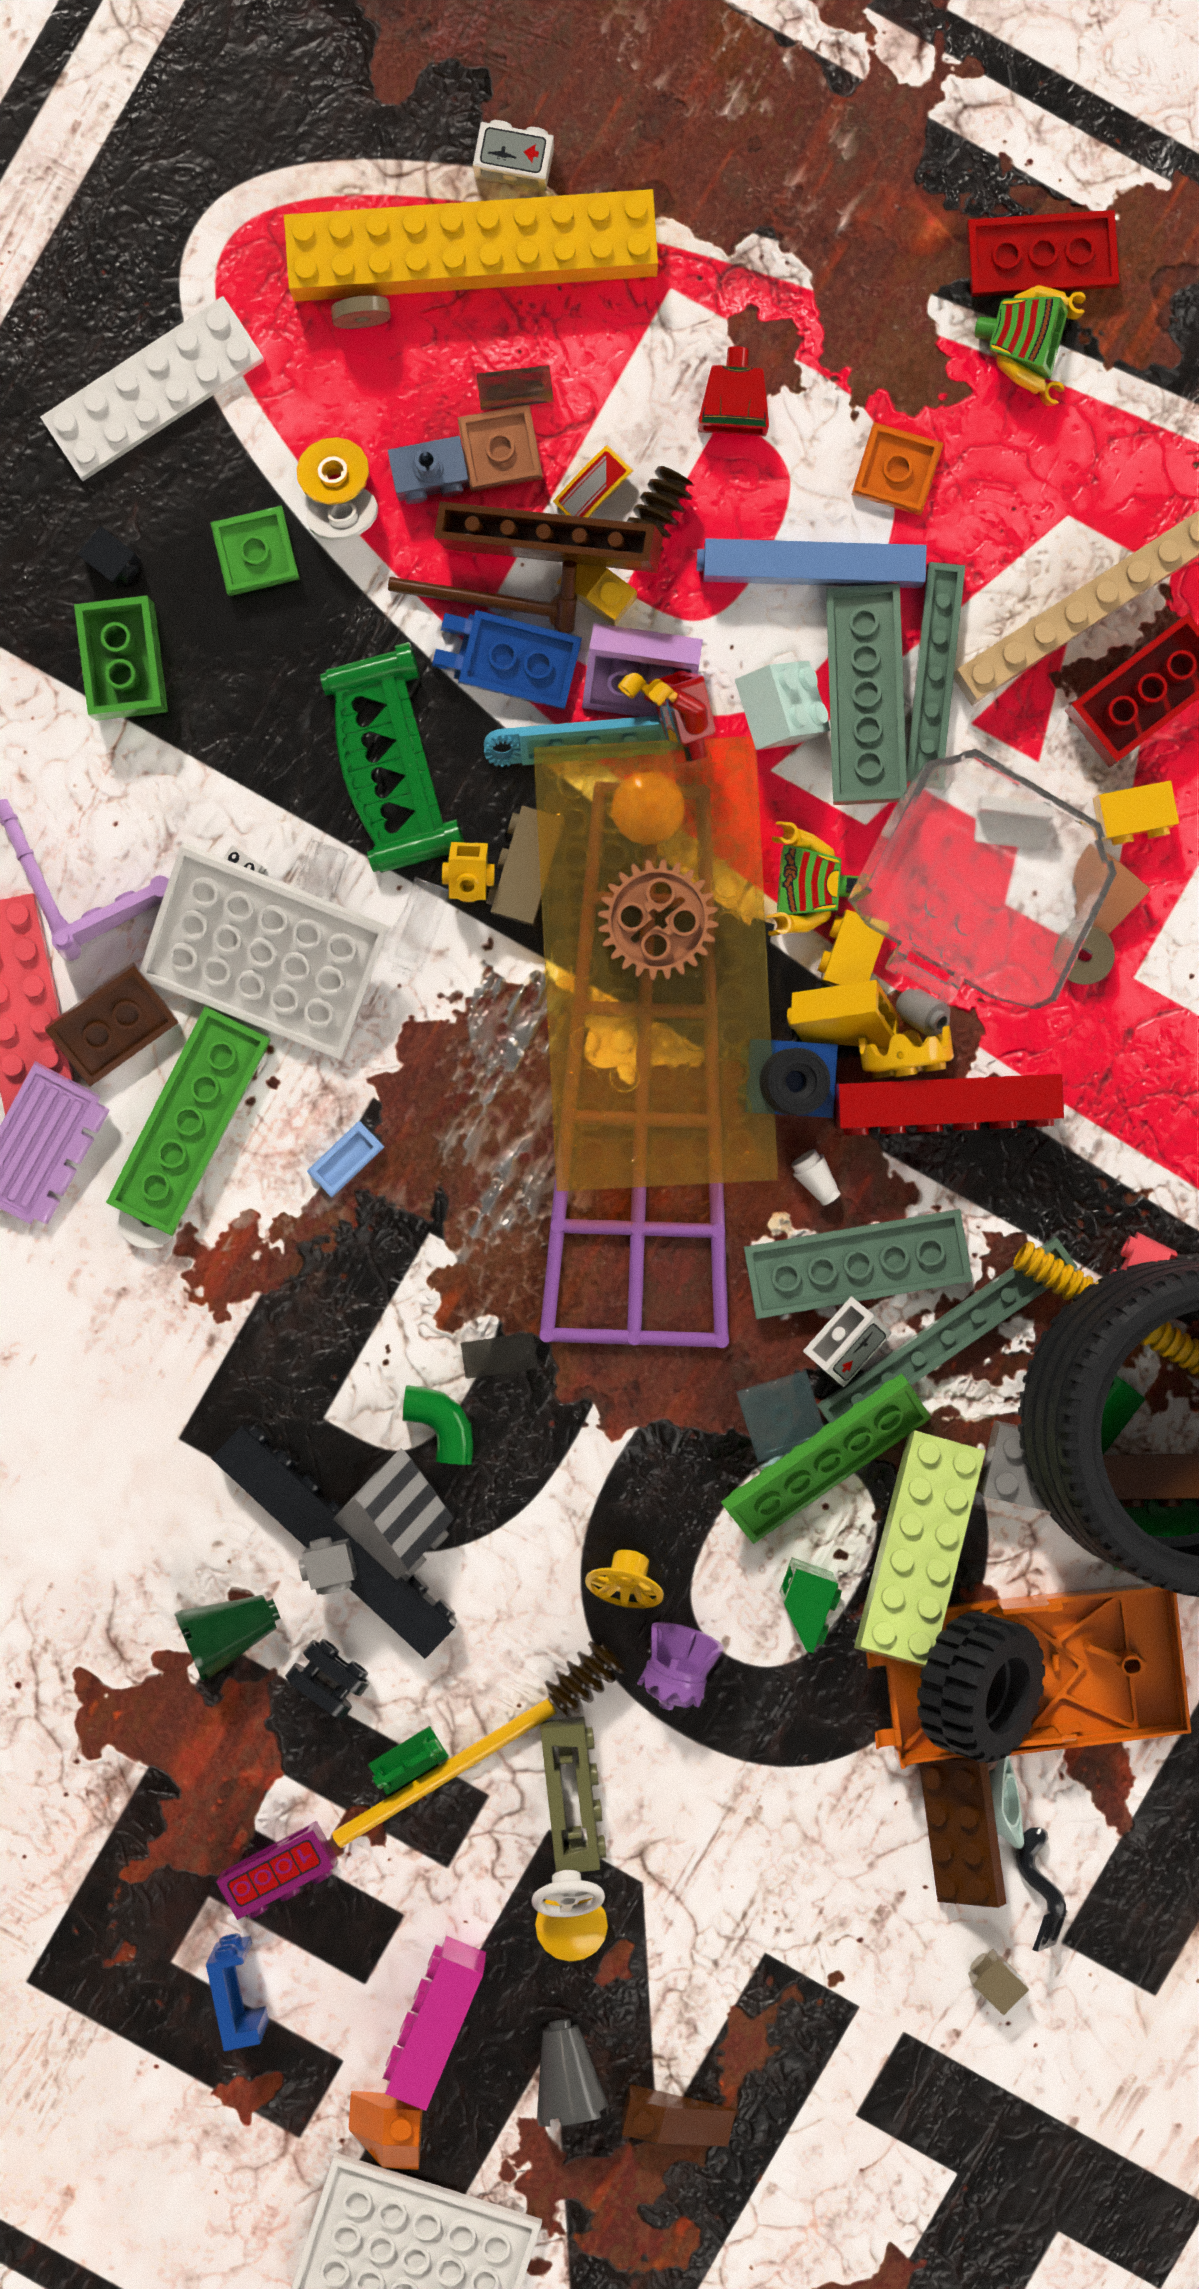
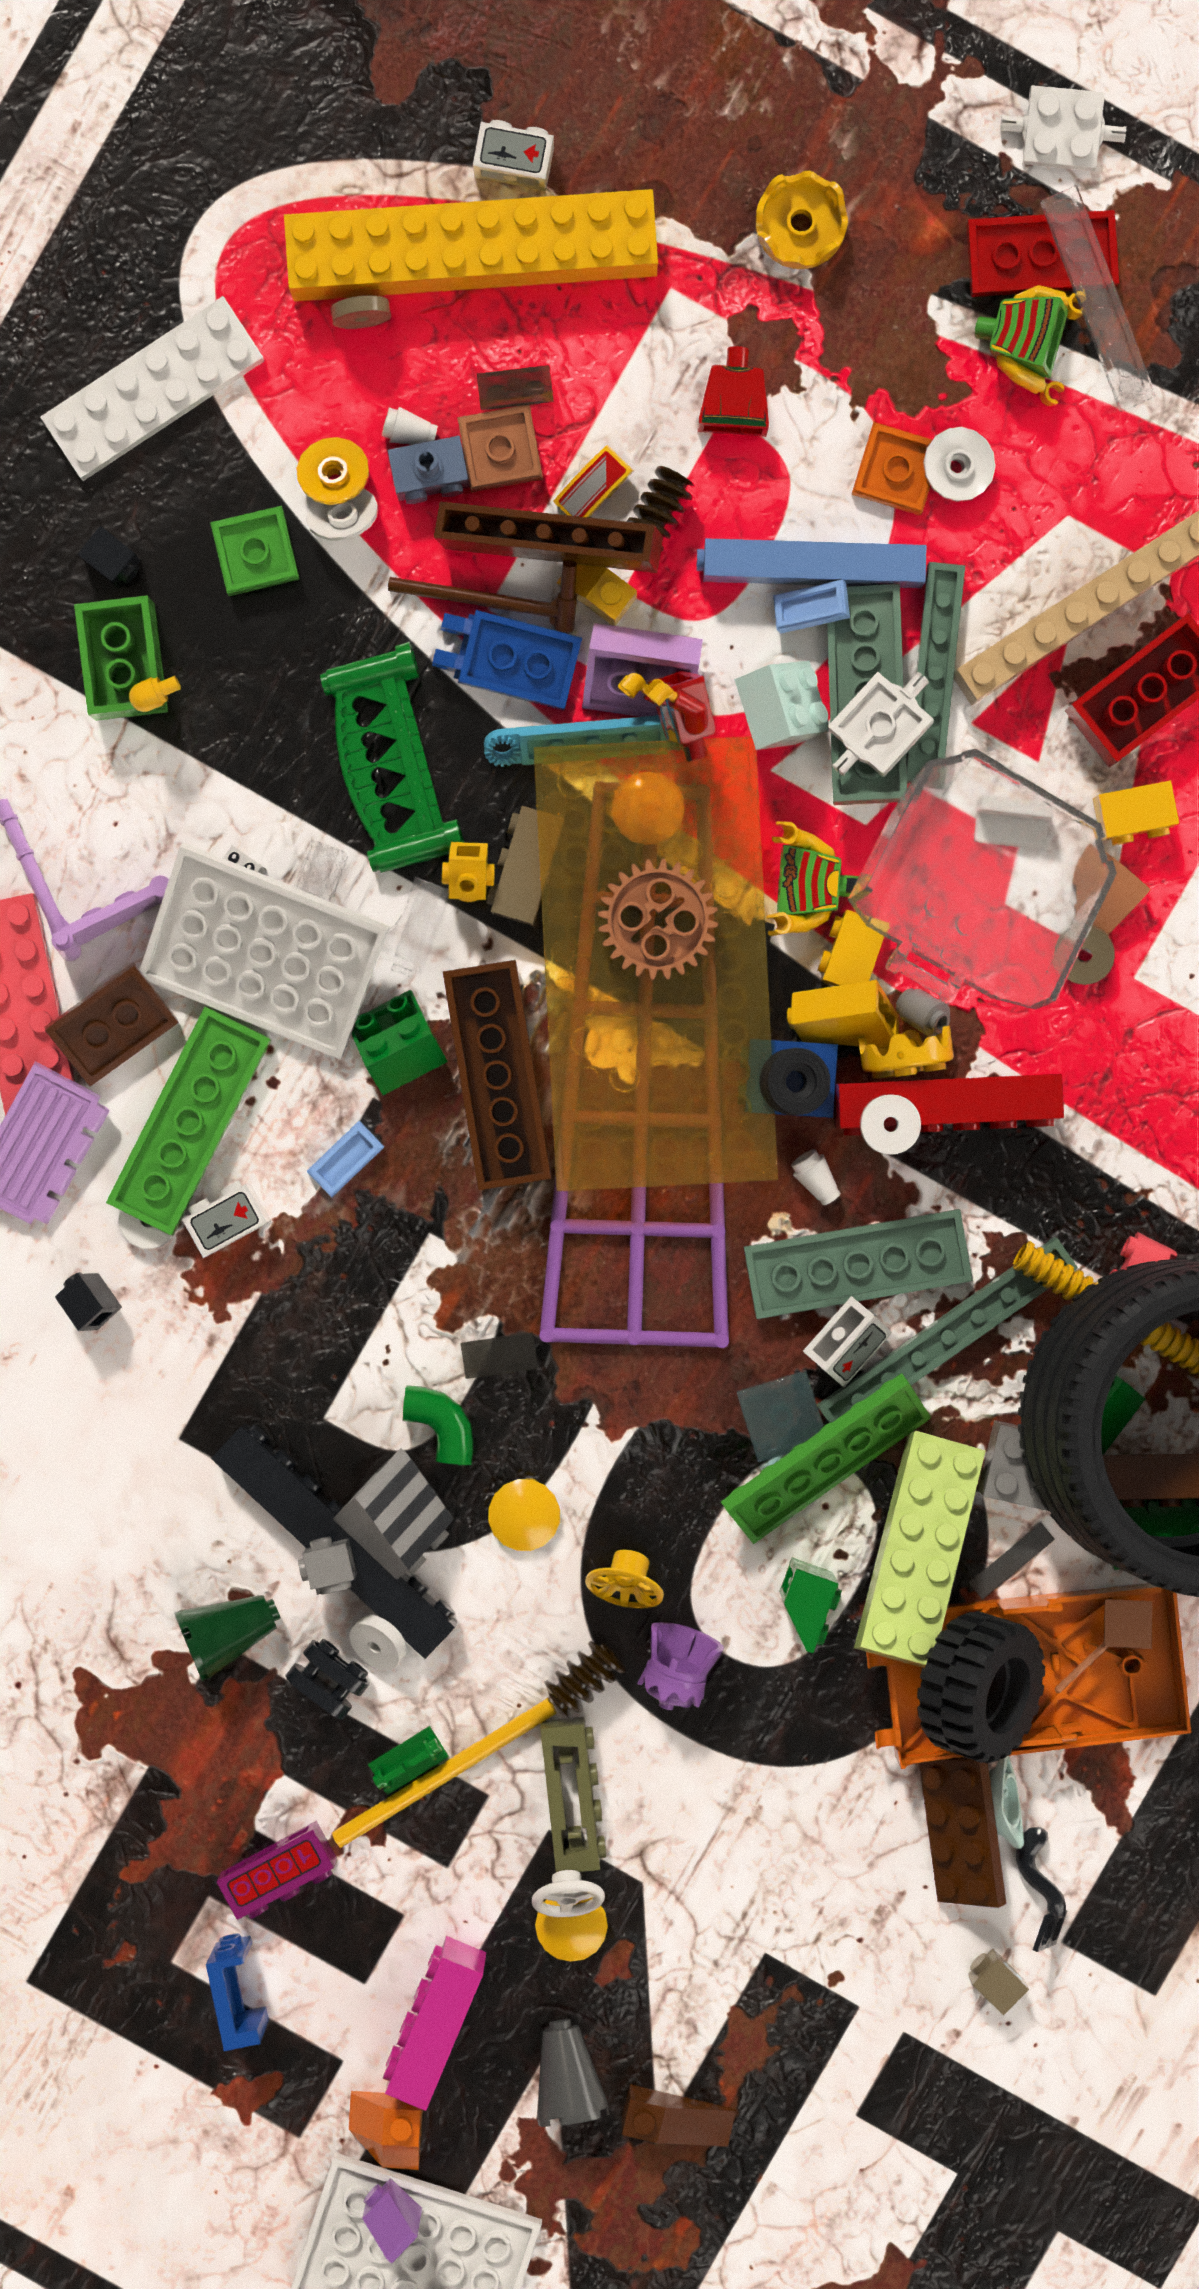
(87, 1301): none -> black brick
(152, 693): none -> yellow cylinder
(226, 1219): none -> brick
(377, 1642): none -> white piece
(391, 2218): none -> medium lavender slope
(397, 1042): none -> green slope
(407, 428): none -> white cone
(497, 1074): none -> reddish brown brick
(524, 1514): none -> yellow dish
(806, 195): none -> yellow plate
(811, 606): none -> light blue tile
(880, 724): none -> white plate
(907, 1121): none -> white piece
(975, 459): none -> white dish
(1011, 1561): none -> dark grey sticker
(1063, 128): none -> white plate
(1098, 298): none -> clear plate
(1125, 1626): none -> nougat piece

